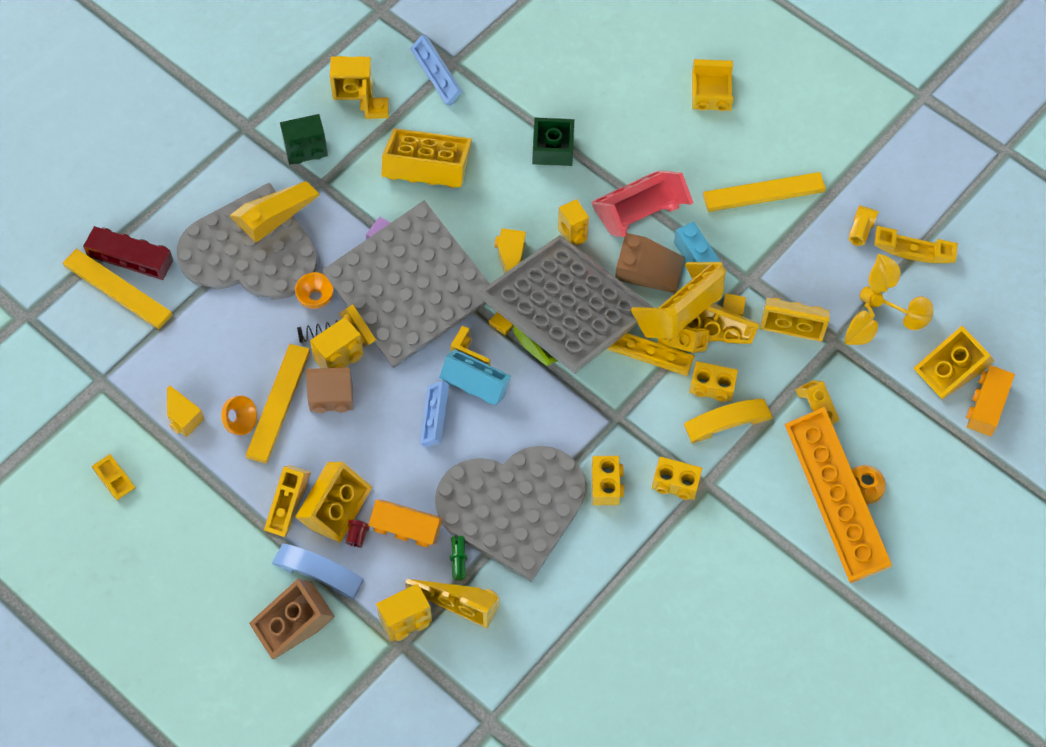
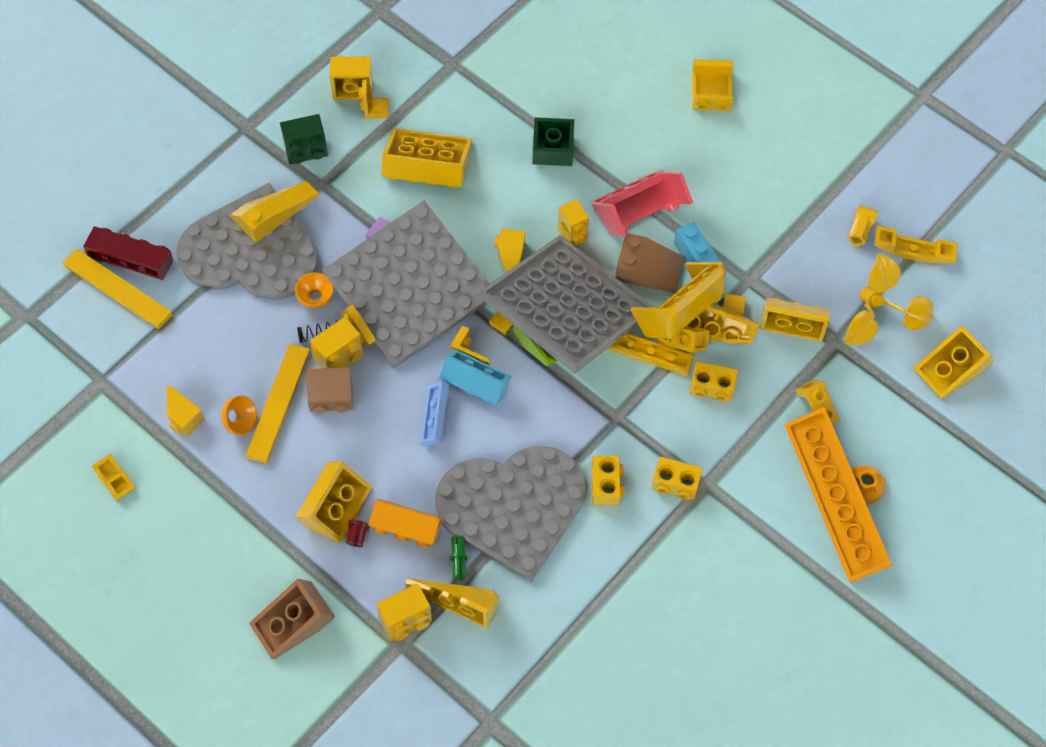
(287, 499): yellow slope -> none
(318, 568): light blue slope -> none
(436, 70): light blue plate -> none
(727, 417): yellow slope -> none
(764, 192): yellow tile -> none
(989, 400): light orange brick -> none

